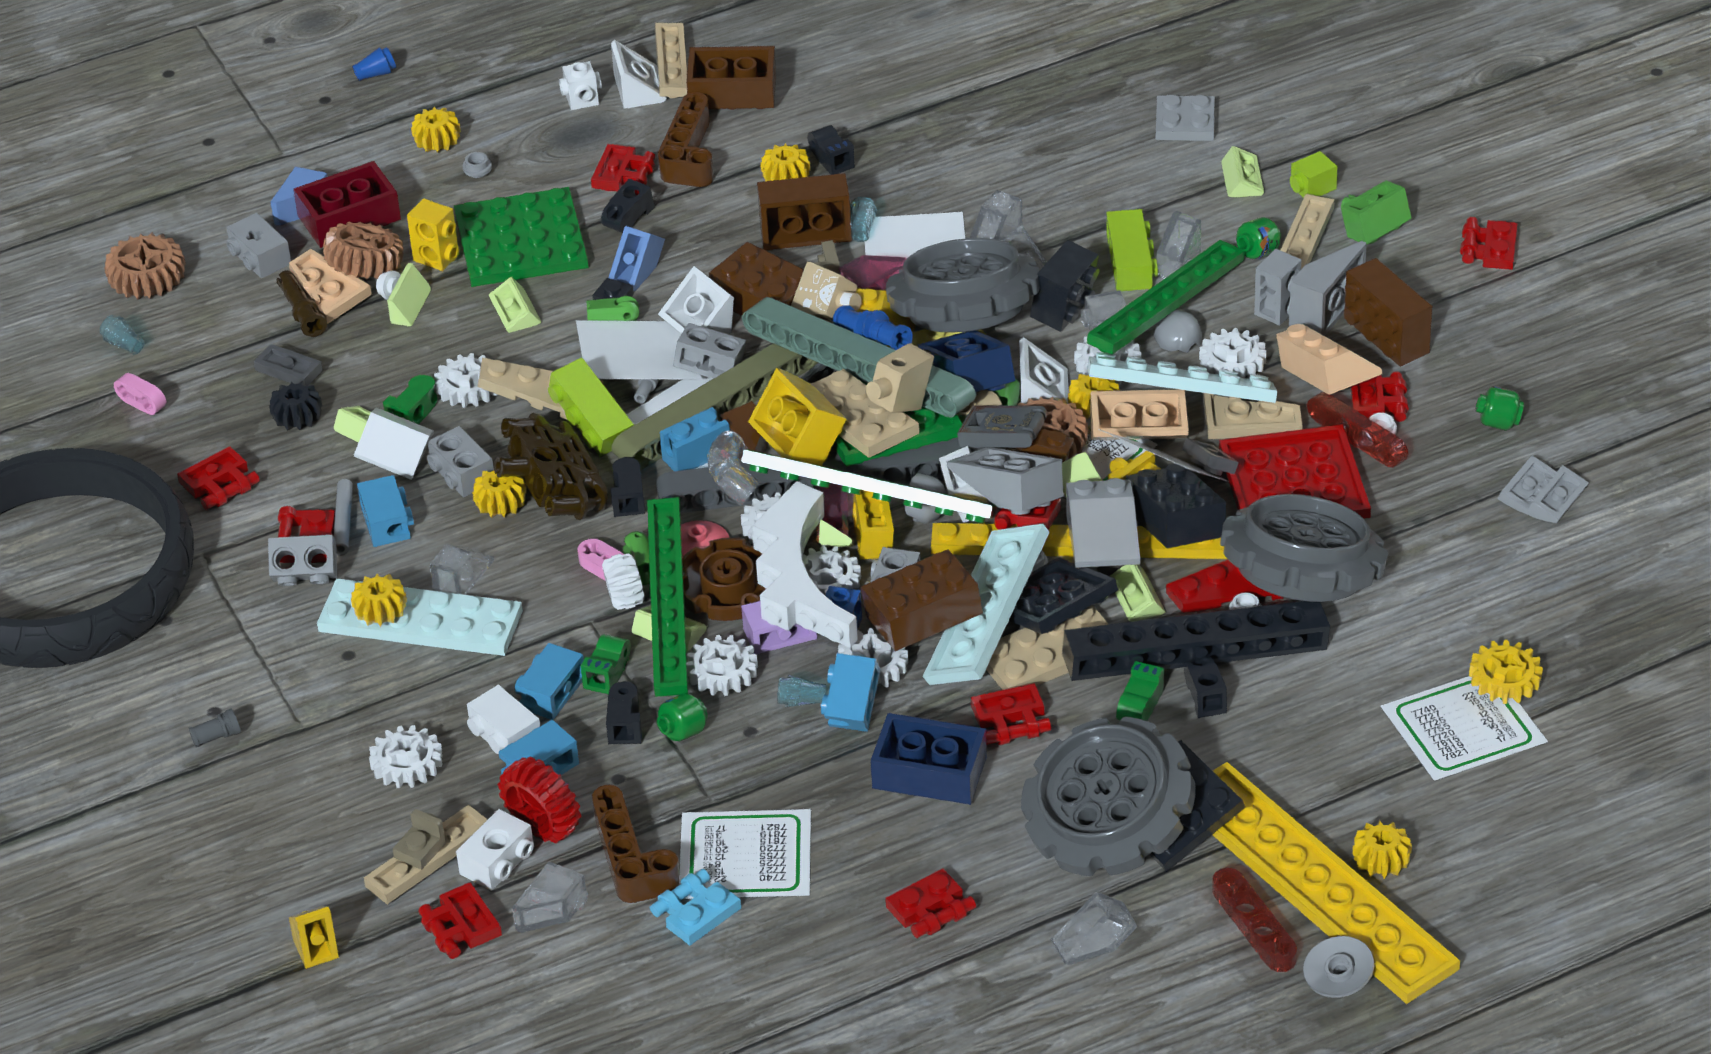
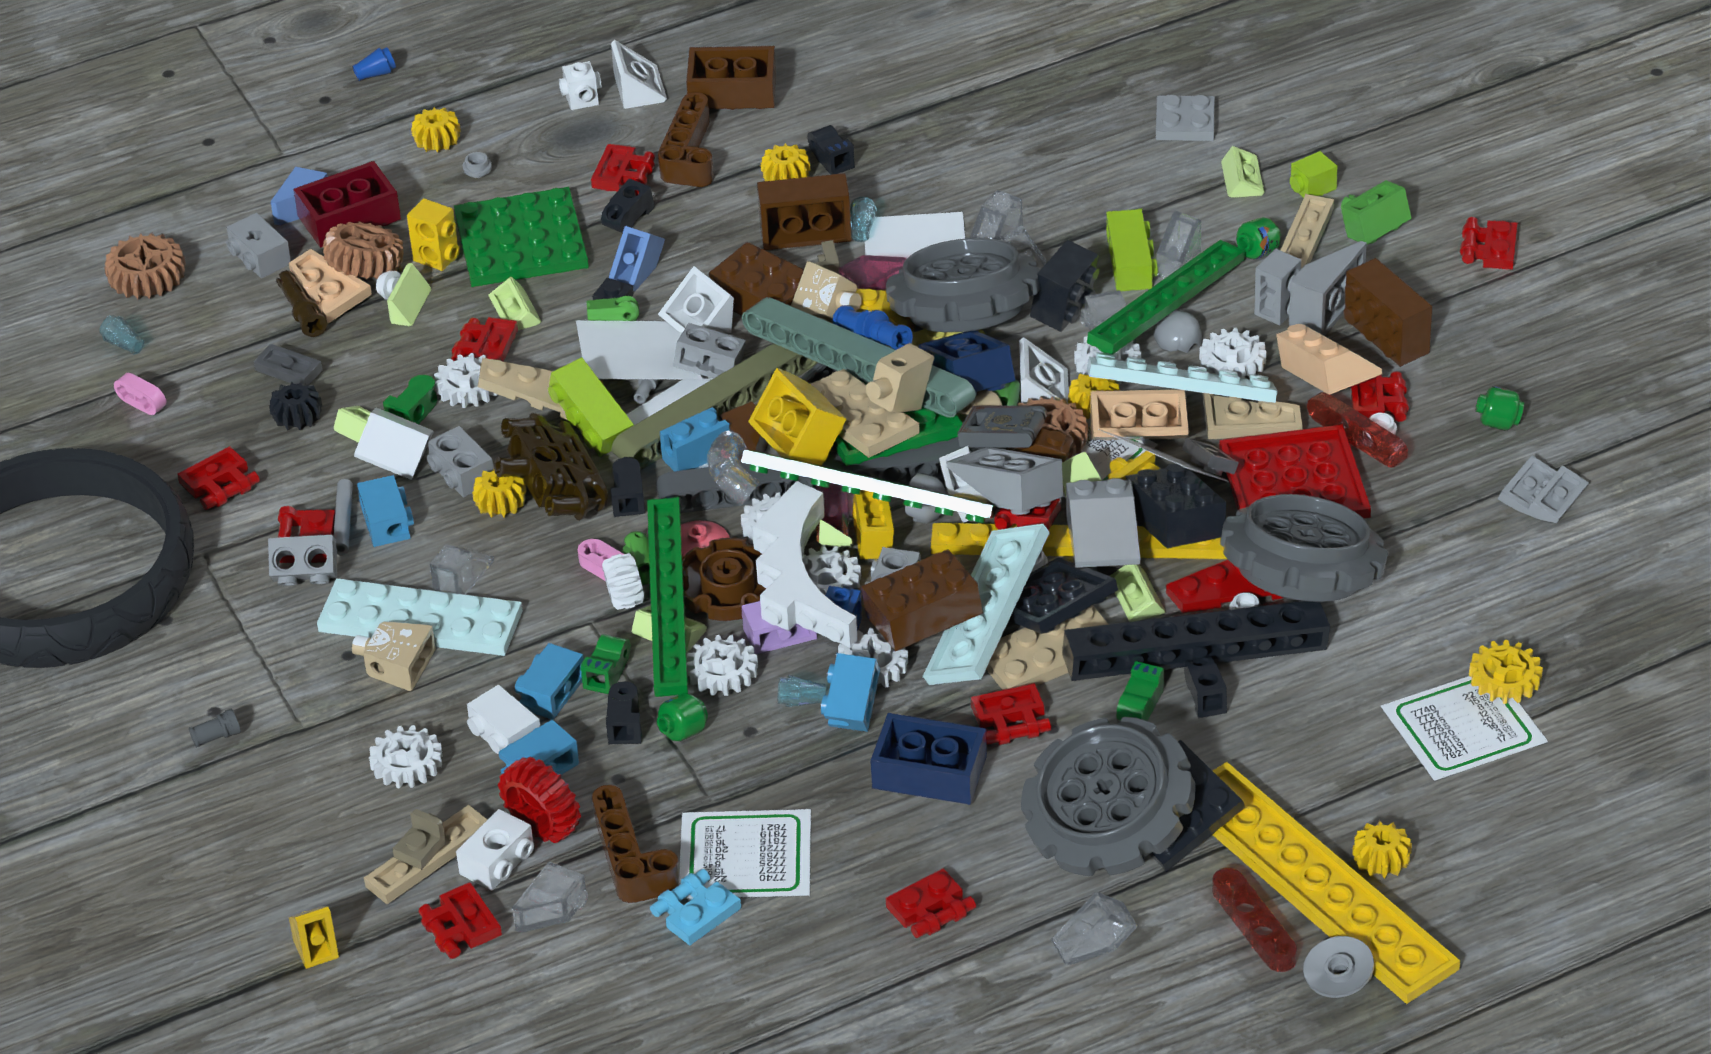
(378, 599): yellow gear -> none
(396, 652): none -> tan torso
(493, 339): none -> red plate
(671, 59): tan plate -> none

